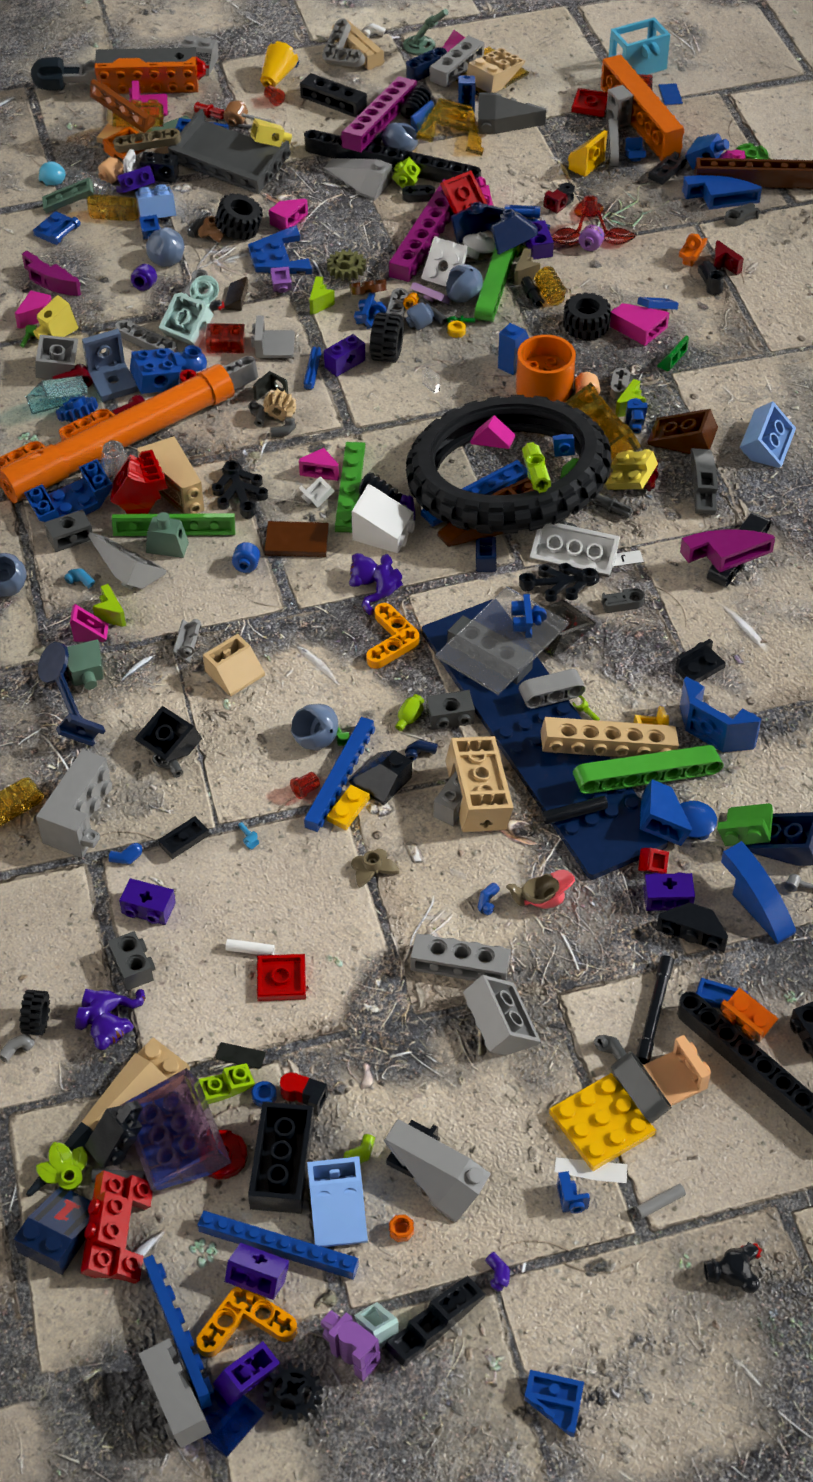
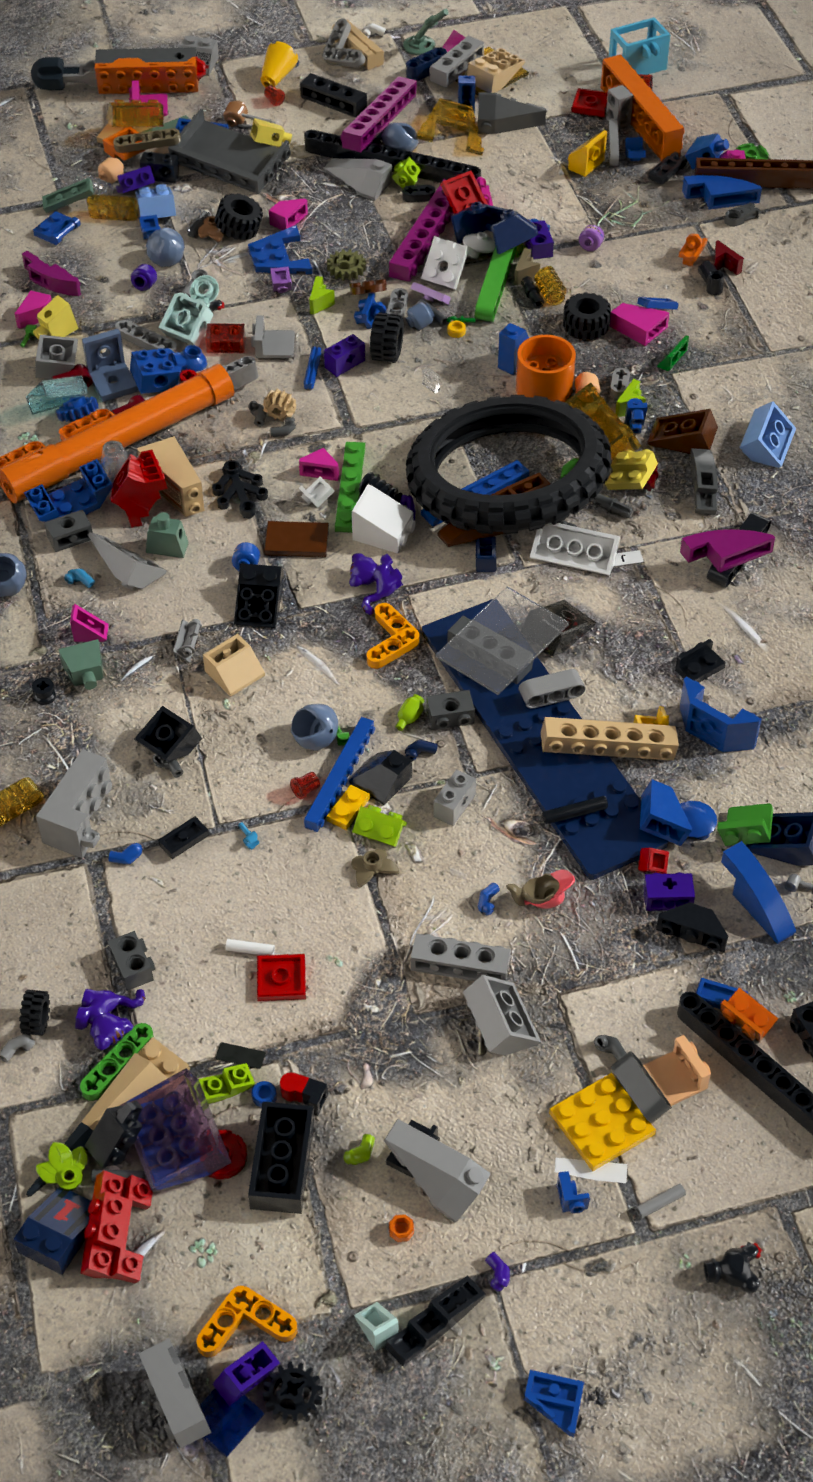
(47, 695): none -> black wheel
(51, 173): medium azure hair -> none
(51, 670): dark blue piece -> none
(109, 609): lime slope -> none
(115, 1060): none -> bright green beam
(121, 106): dark orange fence -> none
(130, 162): white piece -> none
(147, 901): dark purple brick -> none
(183, 1340): blue plate -> none
(193, 523): bright green plate -> none
(209, 110): red axle -> none
(236, 294): dark brown slope -> none
(256, 1271): dark purple brick -> none
(258, 595): none -> black slope
(267, 382): pearl dark grey bracket -> none
(279, 1245): blue piece -> none
(337, 1202): light blue slope -> none
(352, 1342): medium lavender hips -> none
(379, 826): none -> lime bracket
(410, 300): light orange pin -> none
(416, 100): black piece -> none
(421, 115): blue slope -> none
(463, 283): sand blue piece -> none
(485, 800): tan plate -> none
(493, 434): dark pink slope -> none
(526, 210): blue plate -> none
(530, 616): blue hips -> none
(536, 467): lime piece -> none
(559, 198): dark red leg -> none
(560, 579): black plant -> none
(563, 445): blue bracket -> none
(584, 708): lime hand -> none
(589, 208): clear red plant -> none
(621, 601): dark grey piece -> none
(640, 769): bright green beam -> none
(663, 976): black piece -> none
(670, 94): blue sticker -> none

